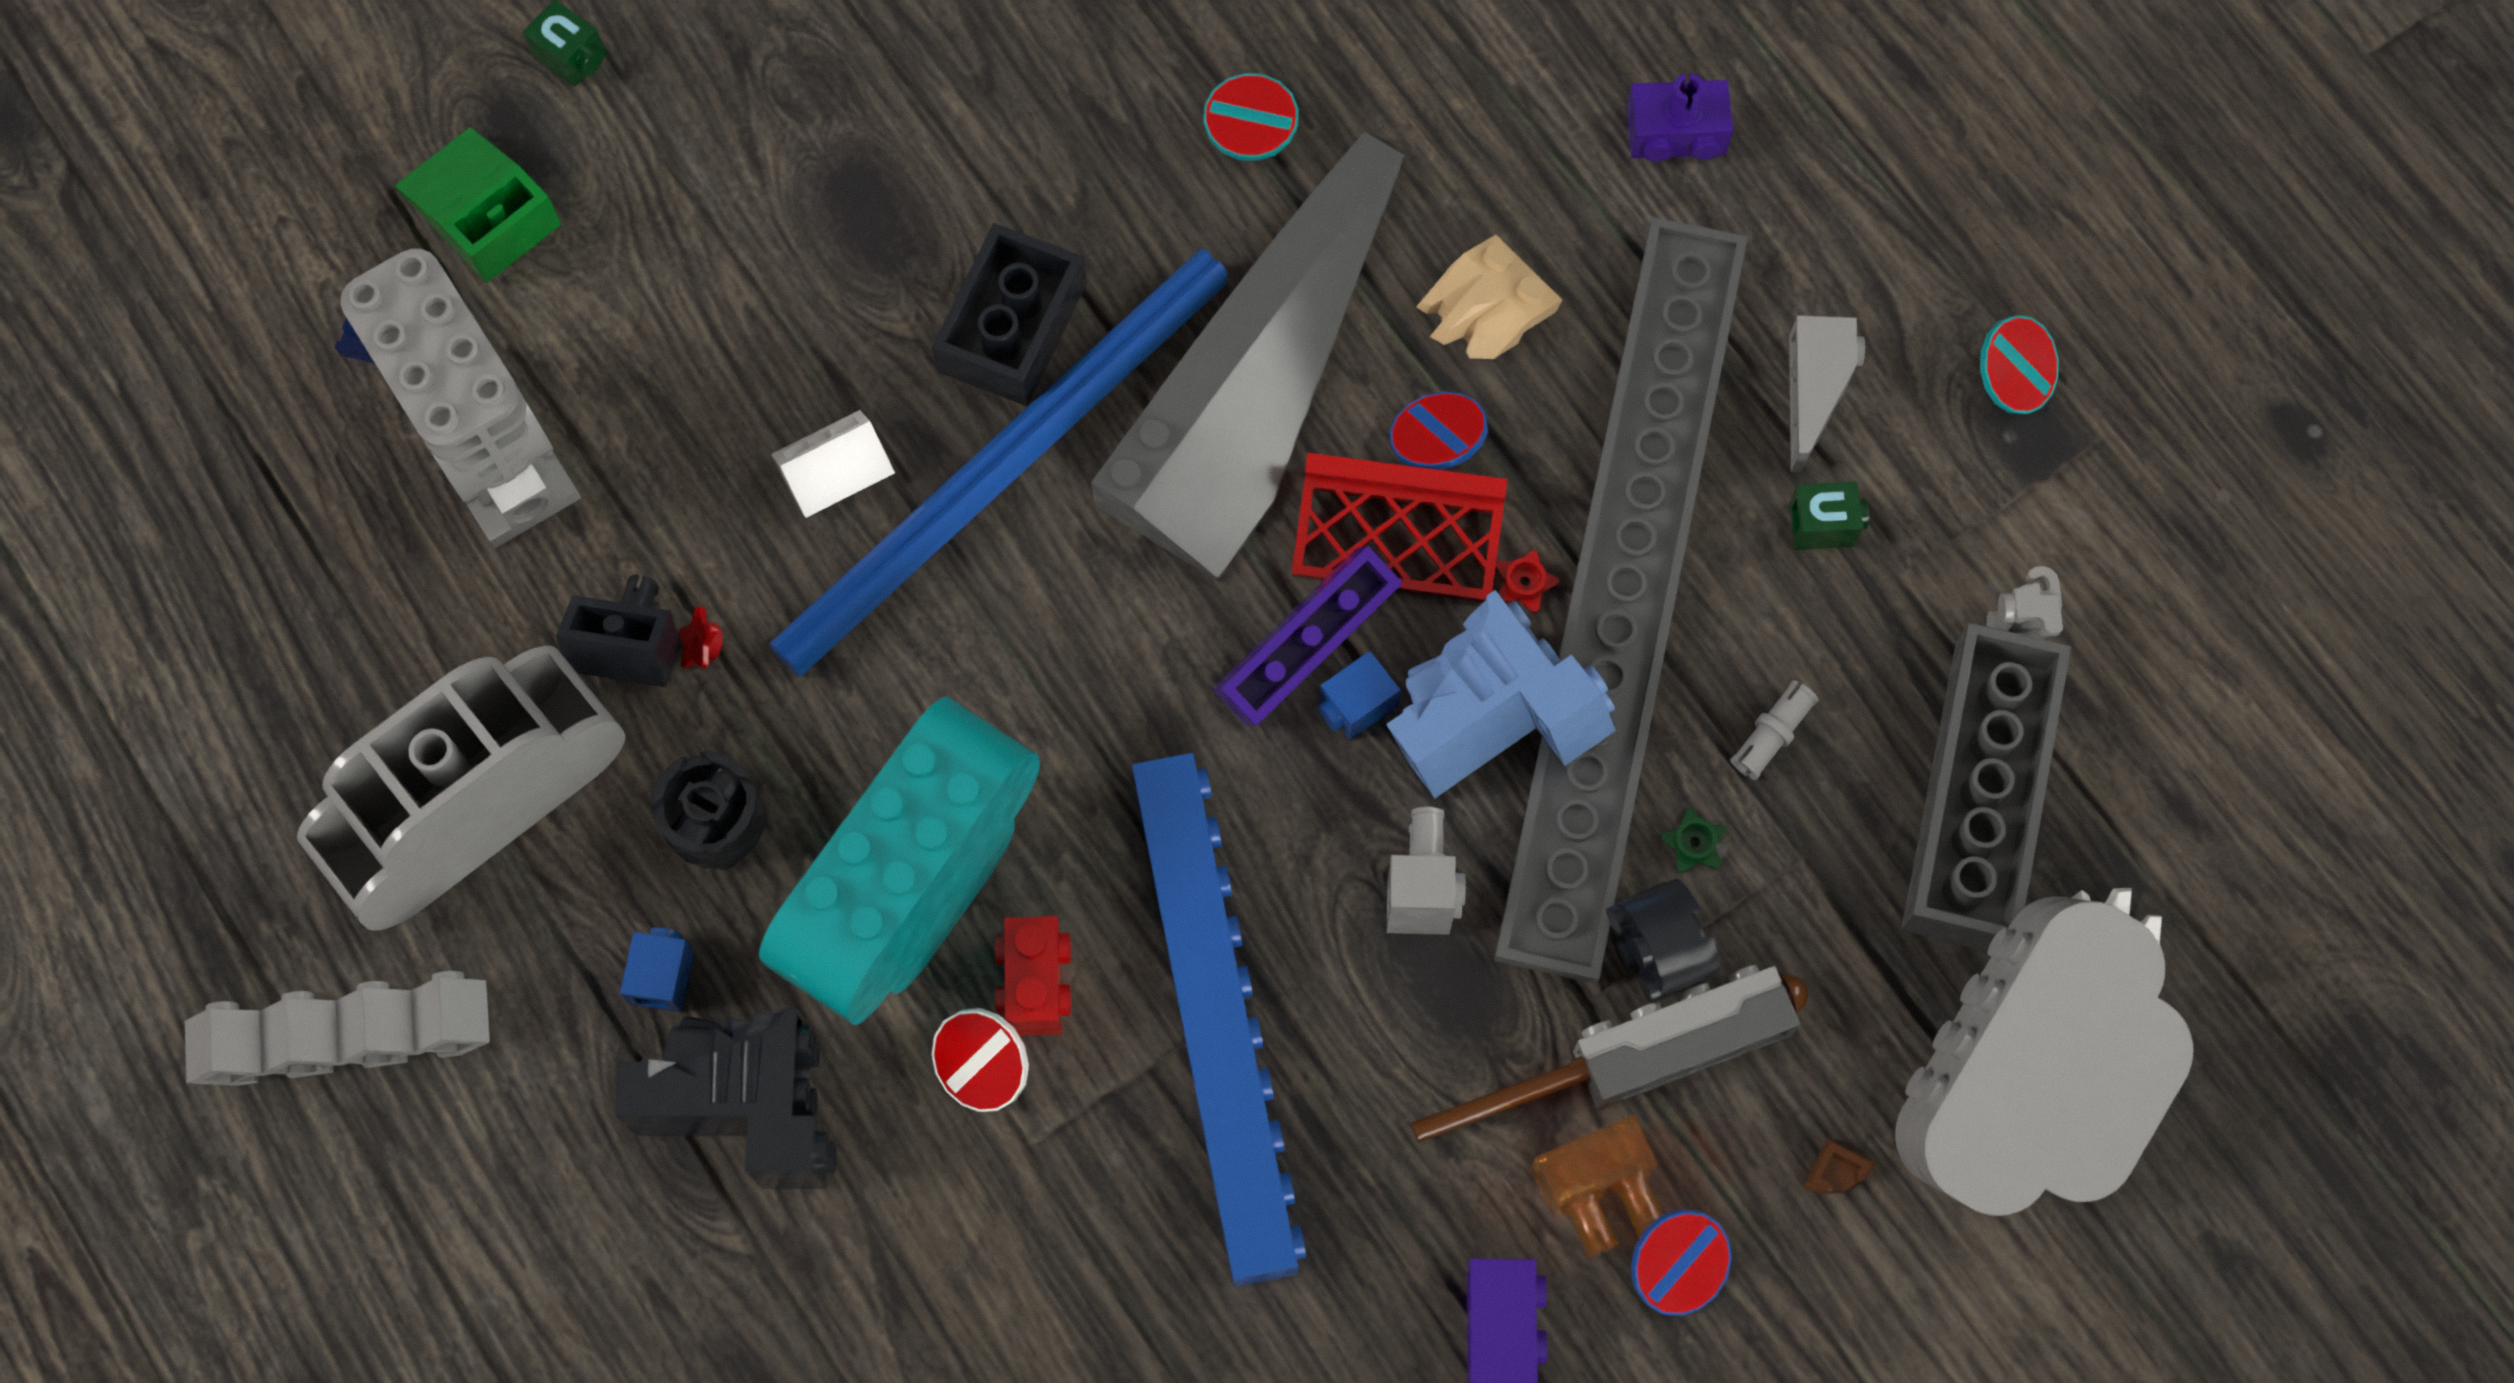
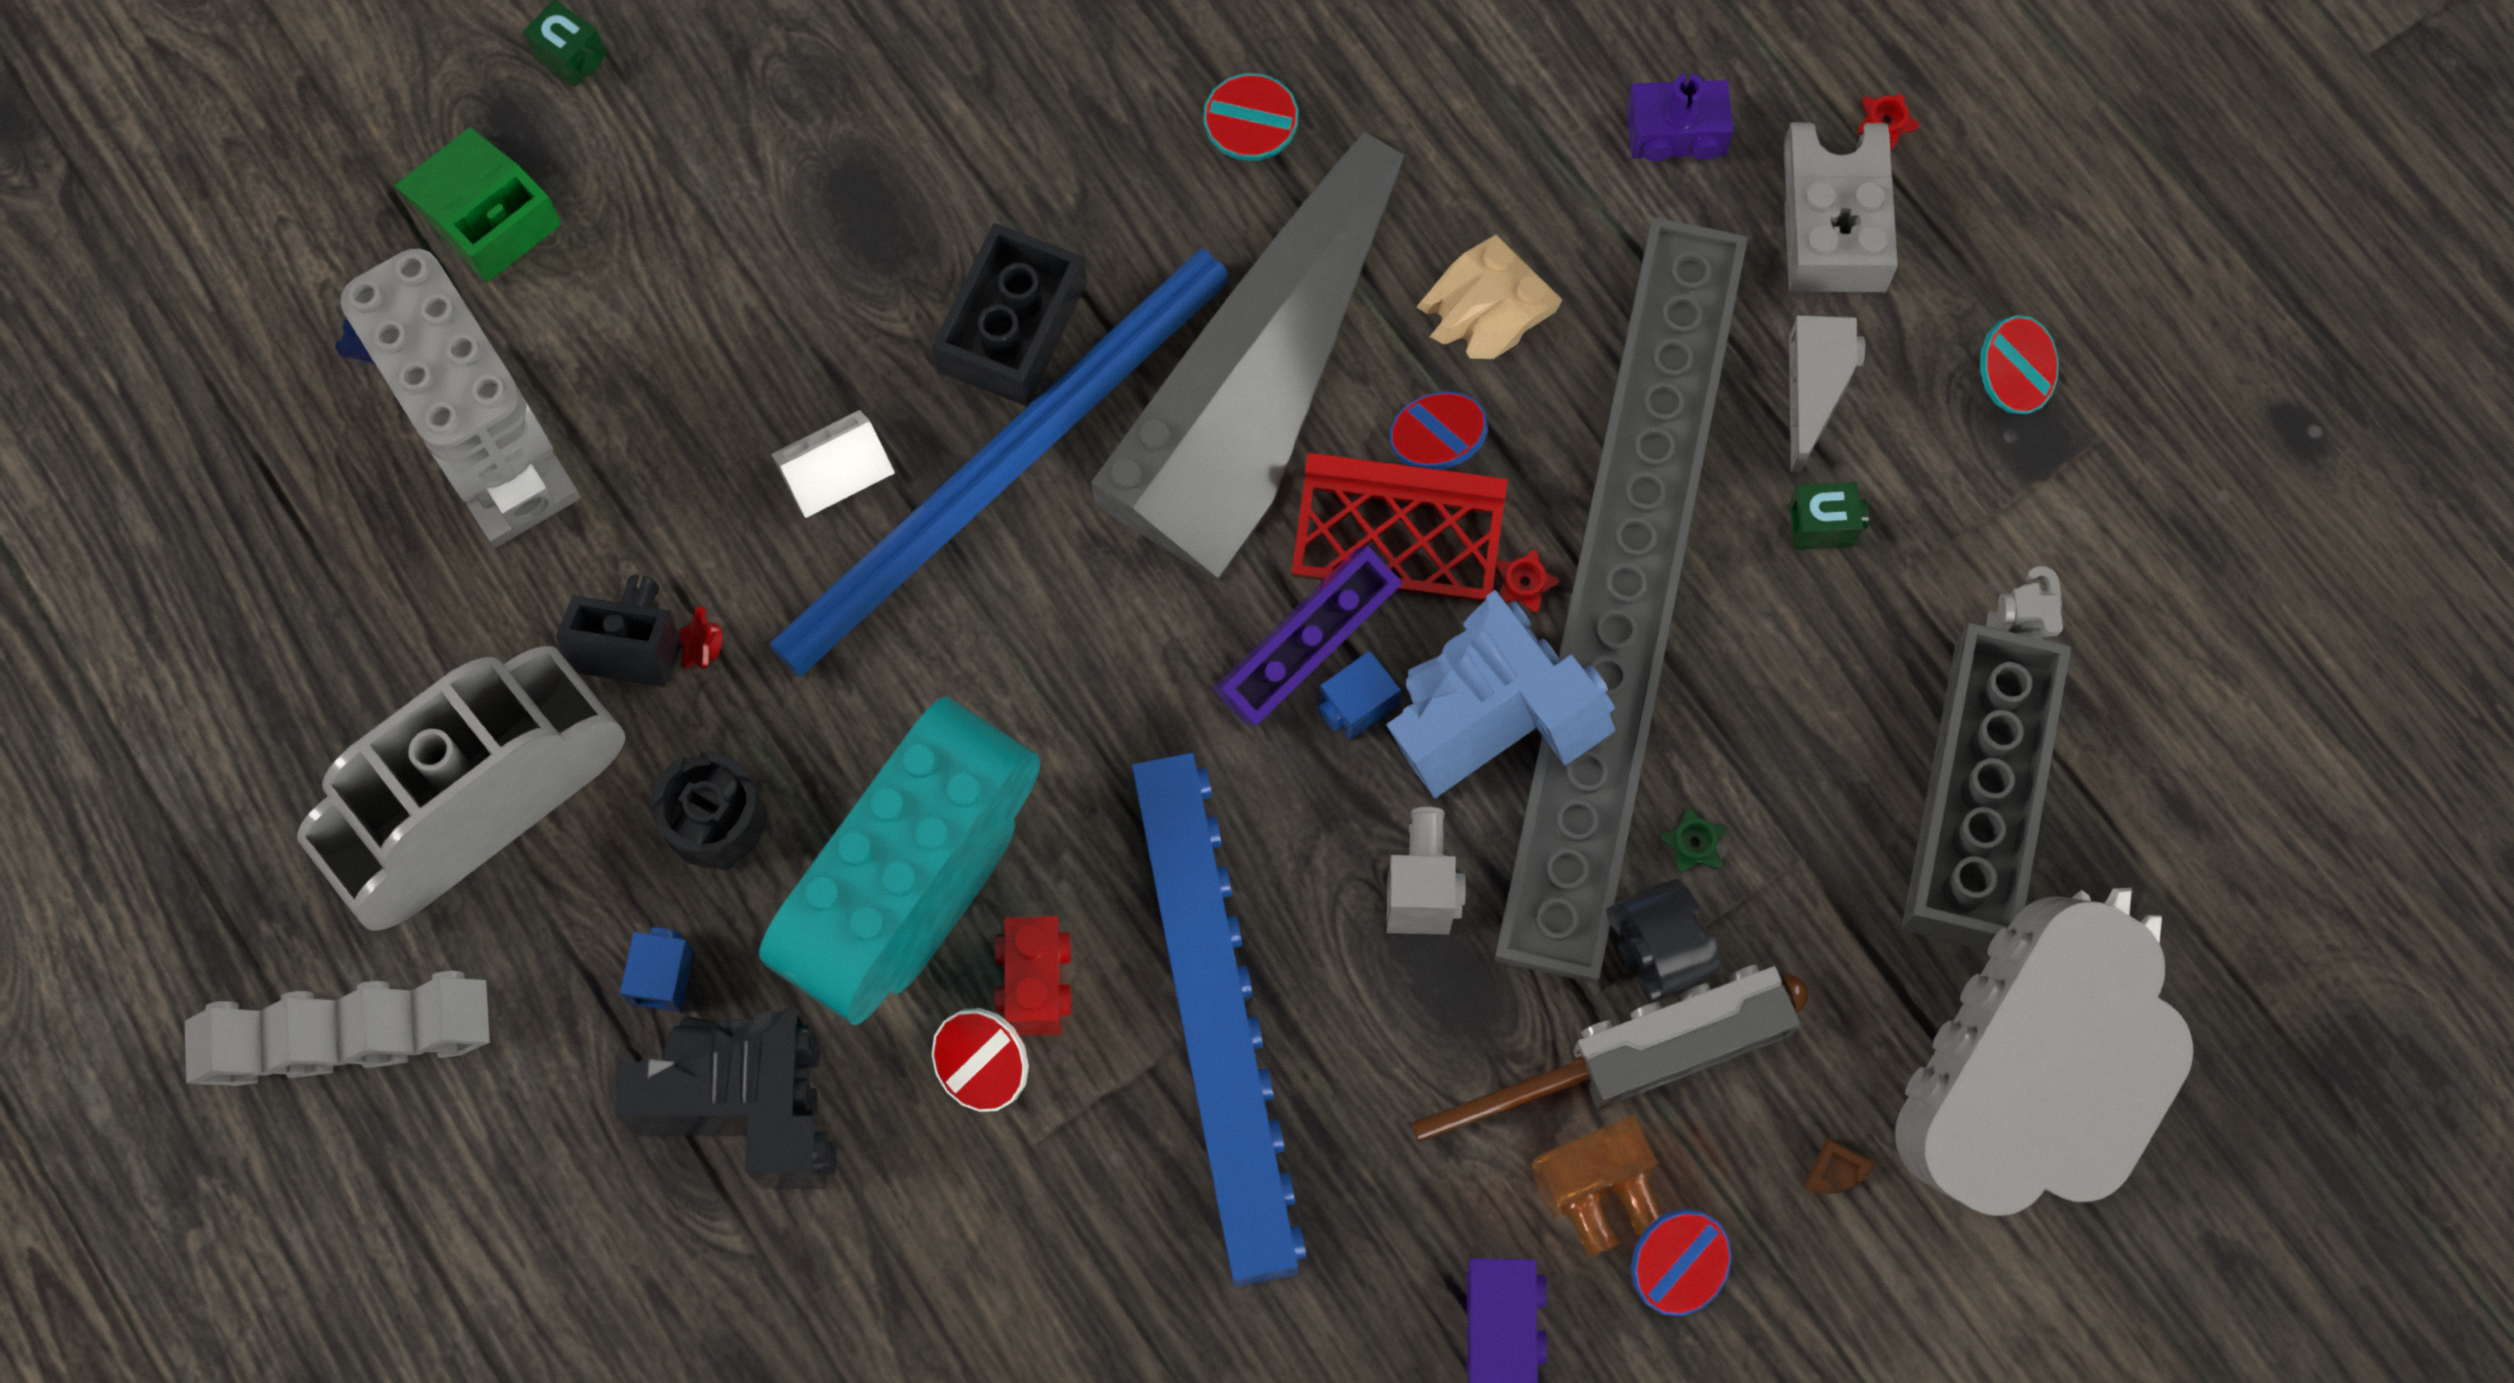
(1774, 730): light grey pin -> none
(1839, 213): none -> light grey brick
(1895, 110): none -> red plate

